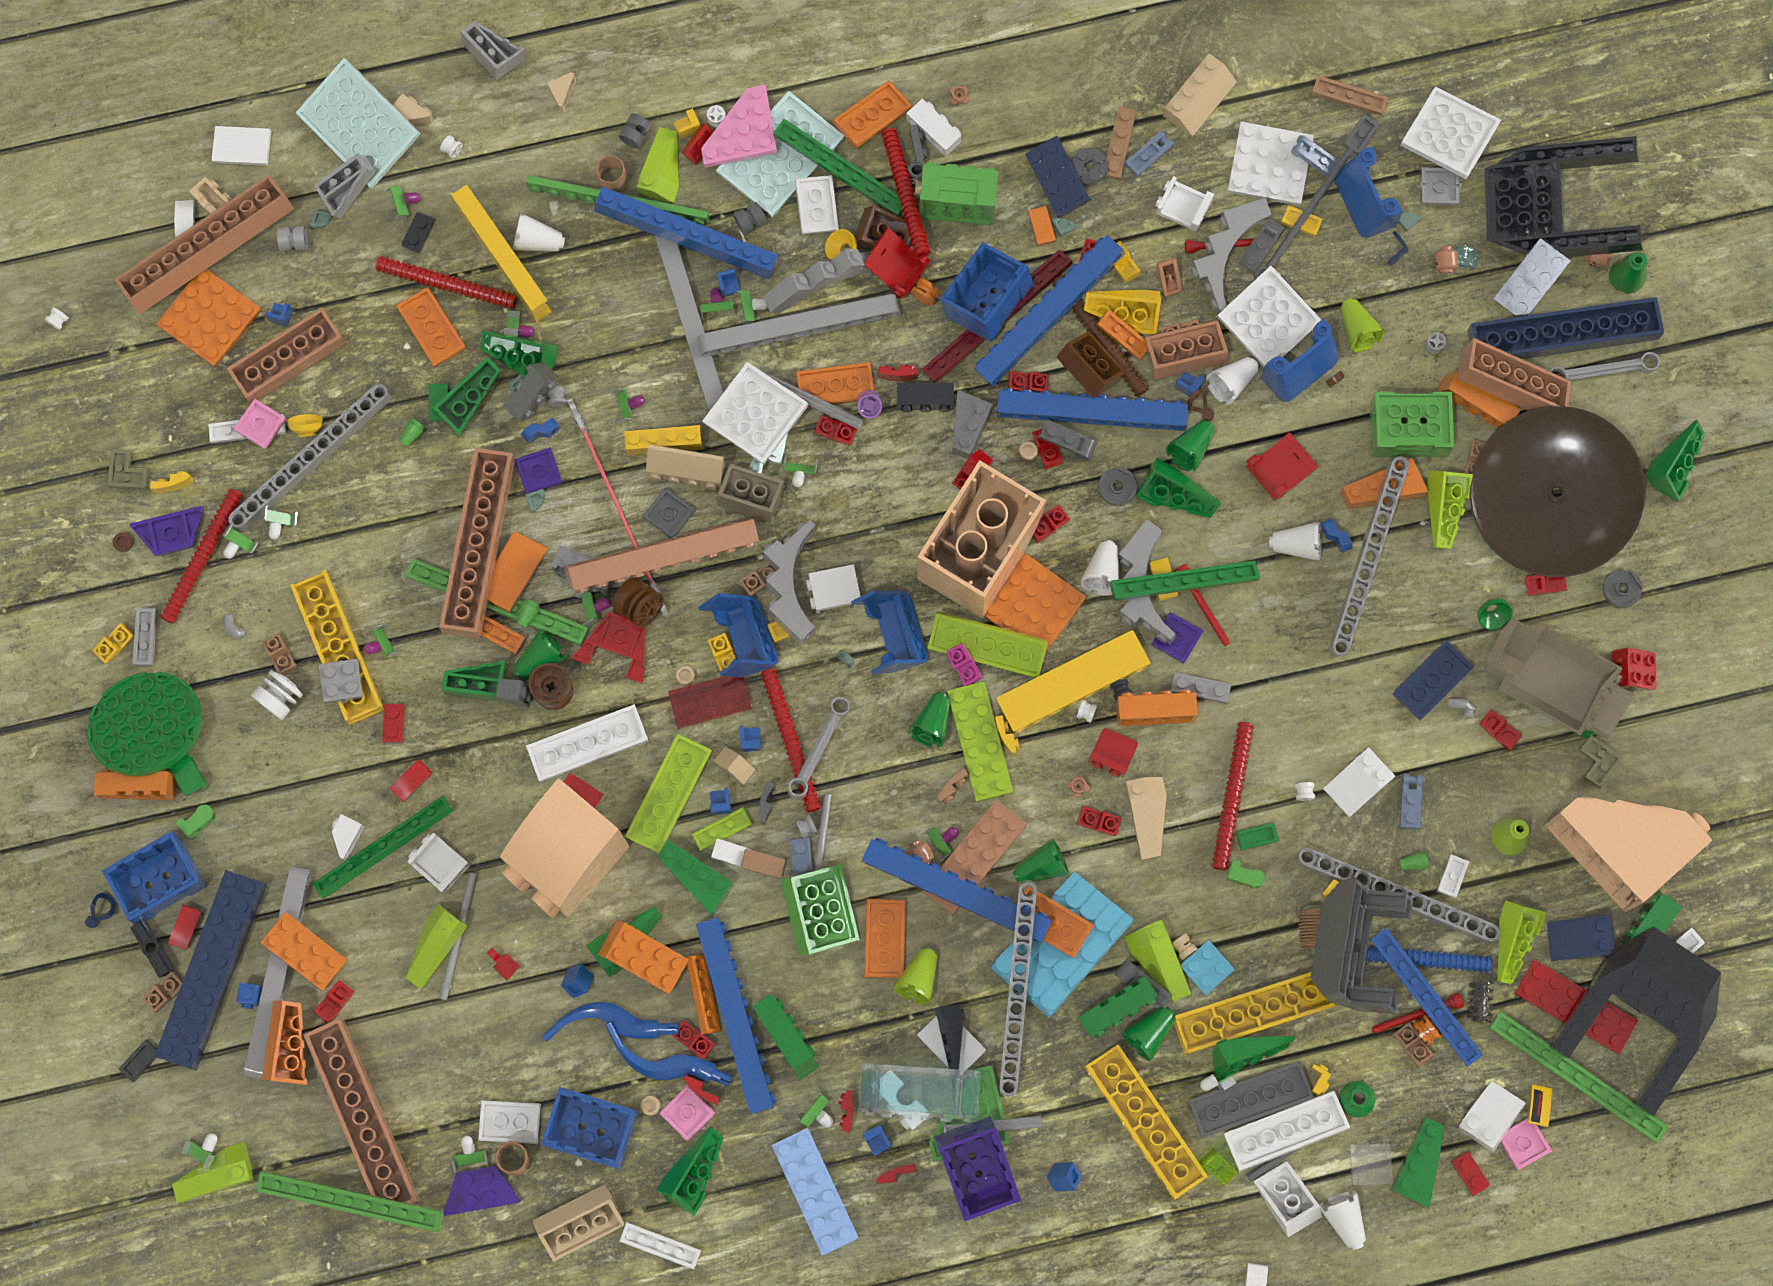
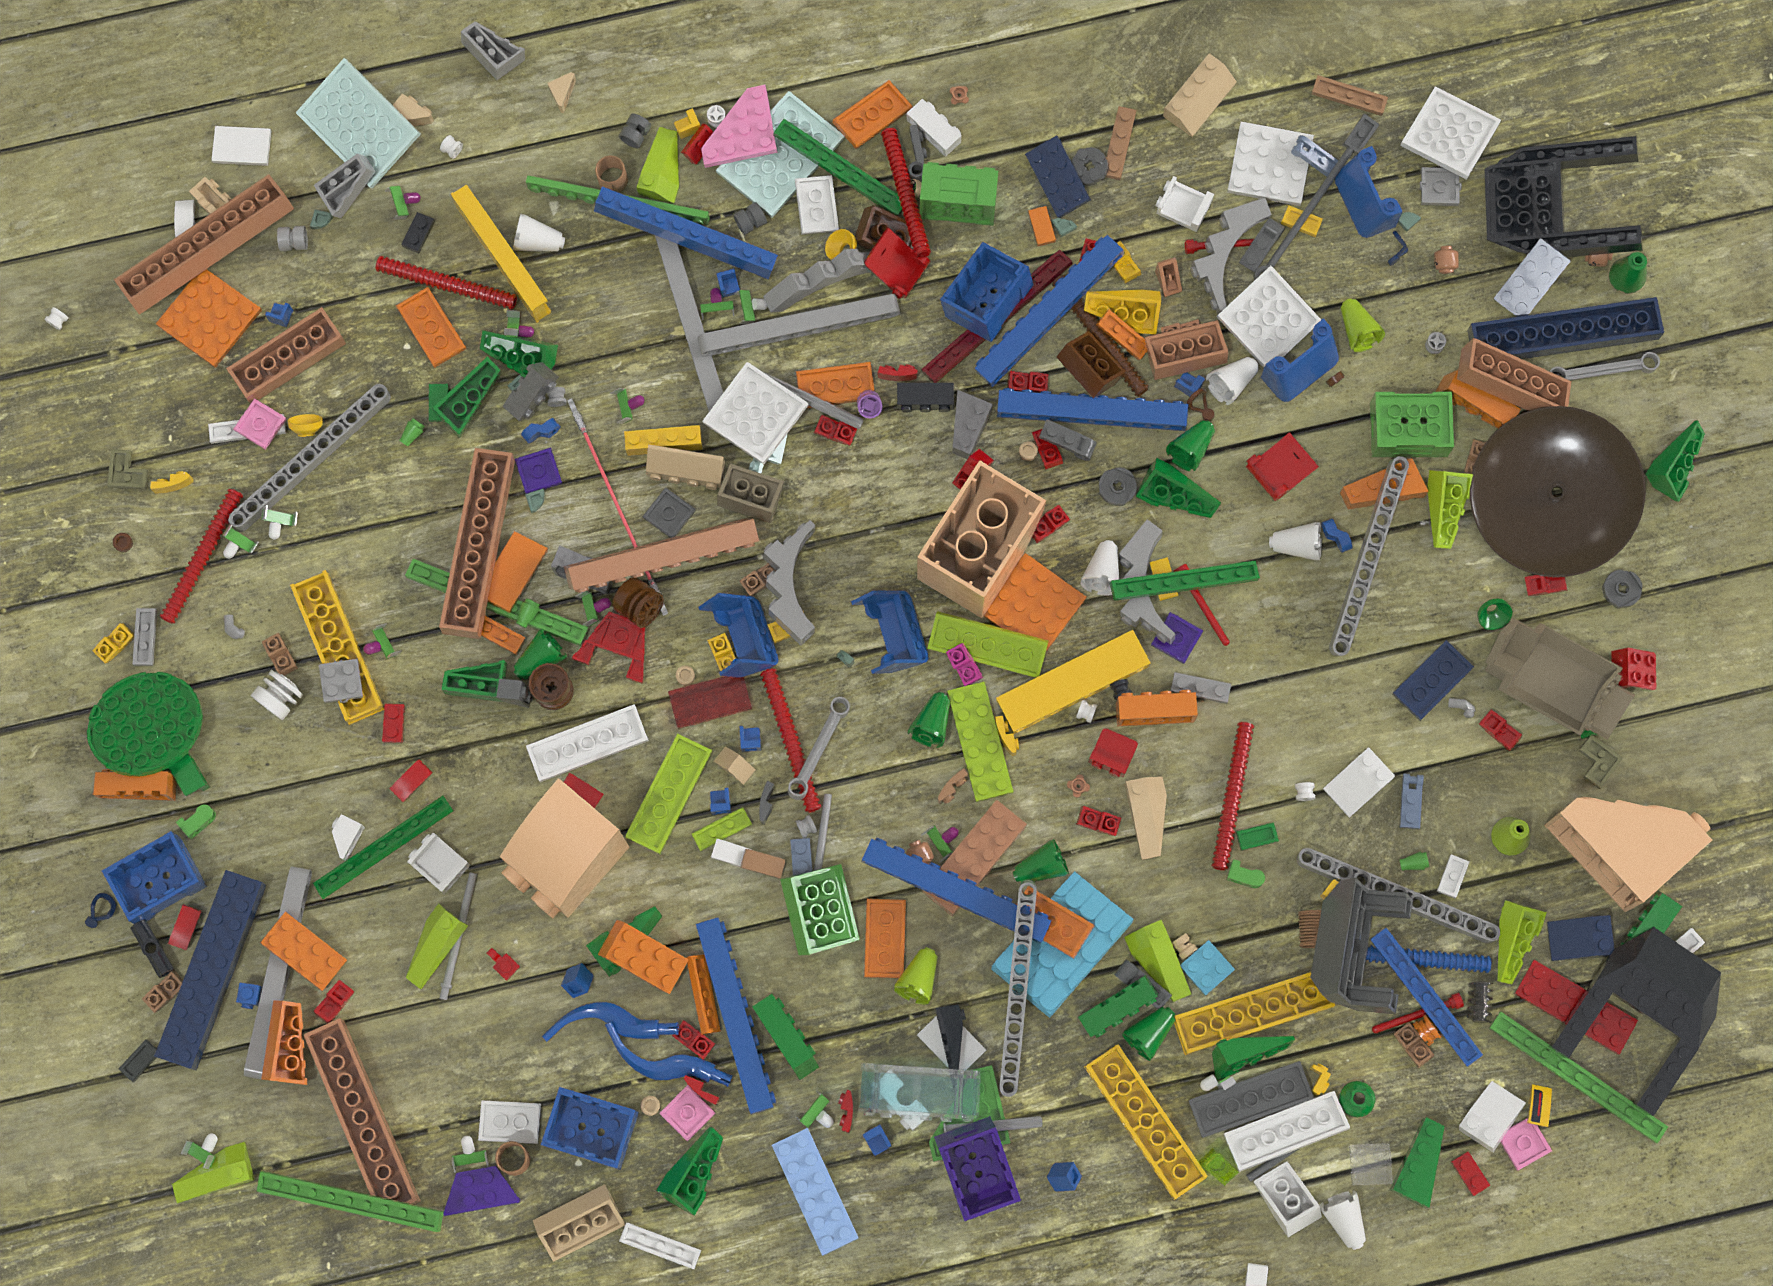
(170, 531): dark purple wing -> none
(699, 879): green wedge -> none
(798, 477): piece -> none
(833, 588): white panel -> none
(890, 1176): red slope -> none
(925, 292): orange wheel -> none
(1149, 154): sand blue plate -> none
(1467, 257): clear light blue slope -> none

